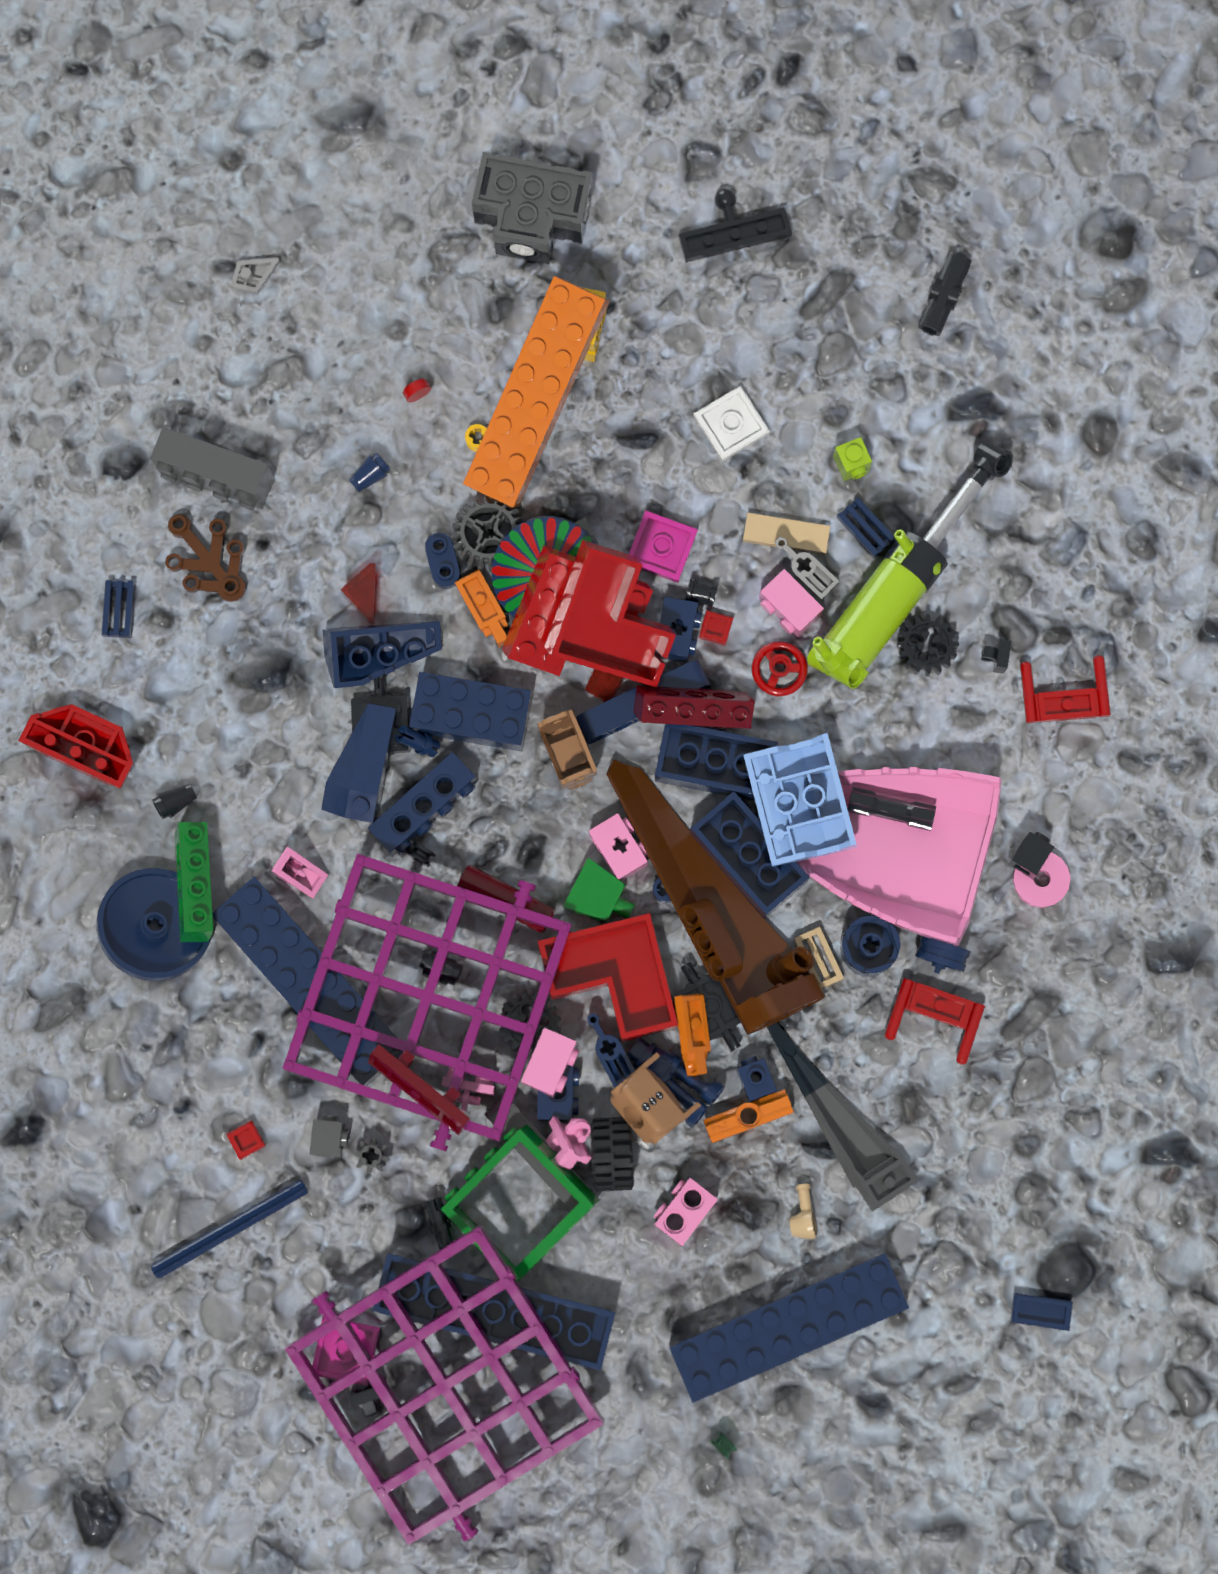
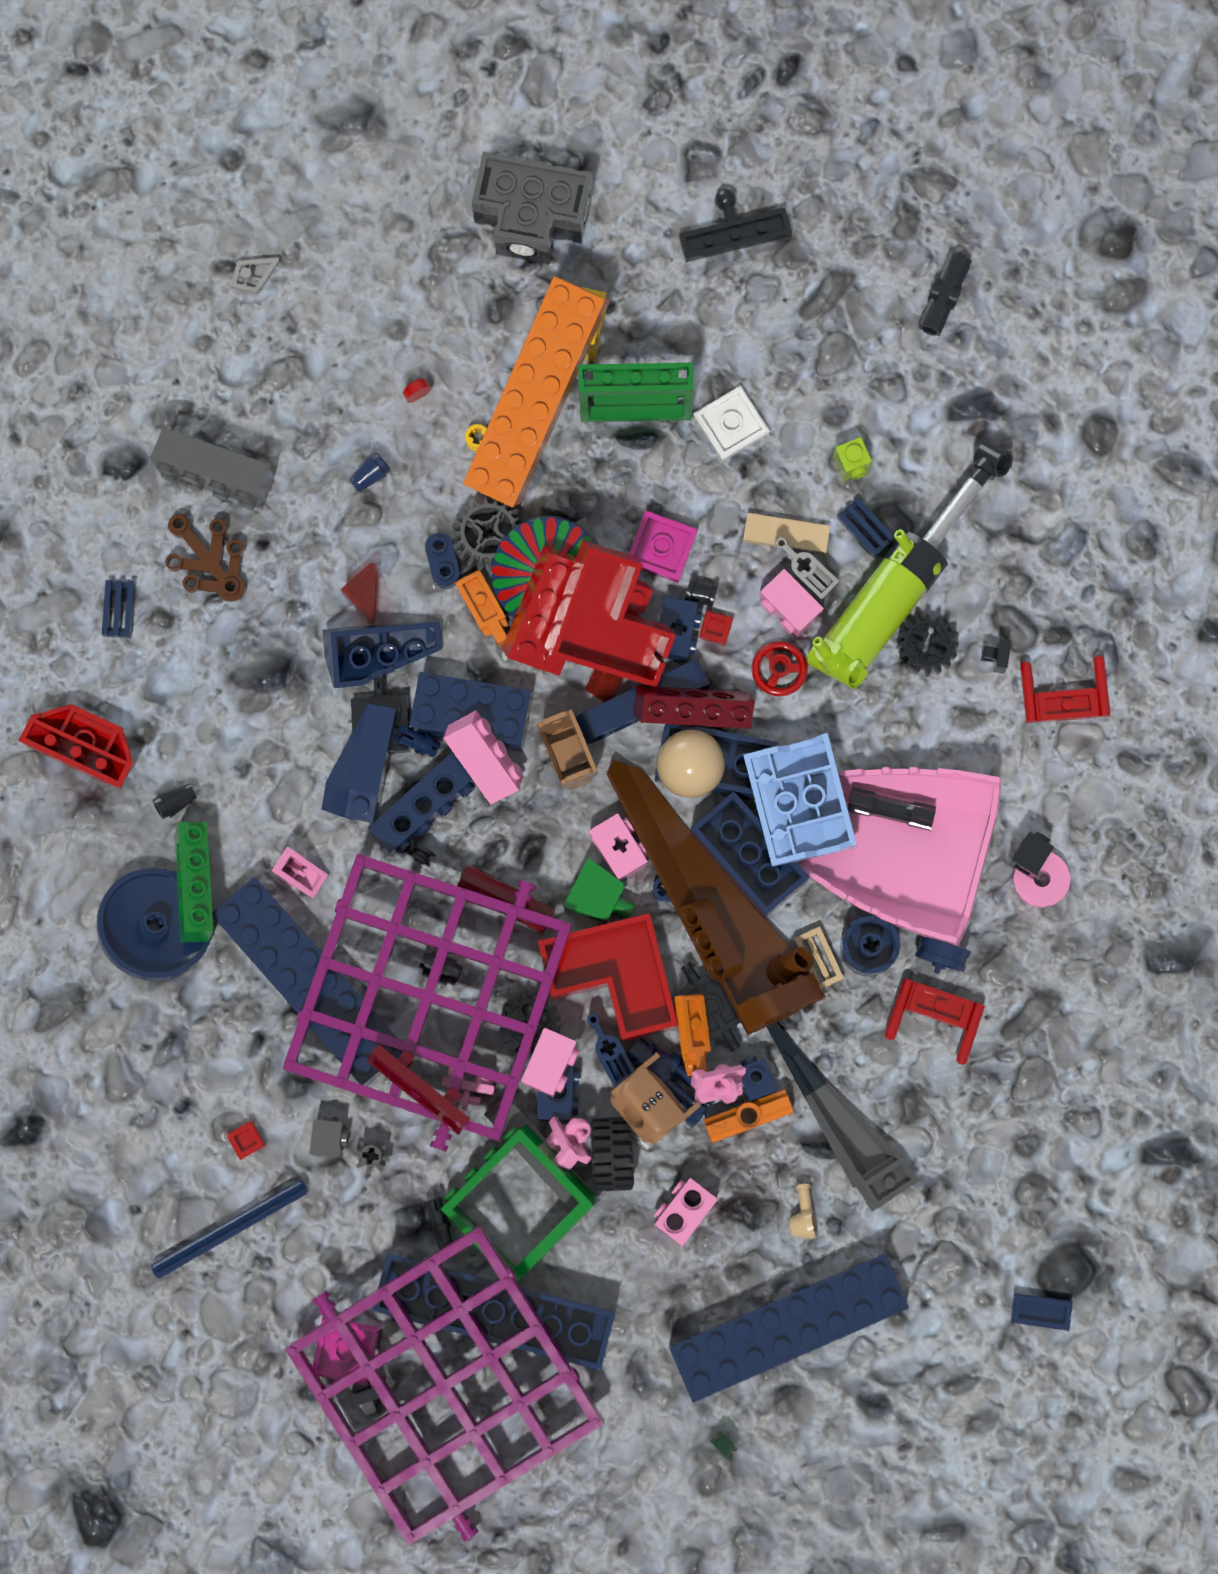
(483, 757): none -> bright pink brick
(636, 392): none -> green window
(690, 763): none -> tan piece
(719, 1084): none -> bright pink hips

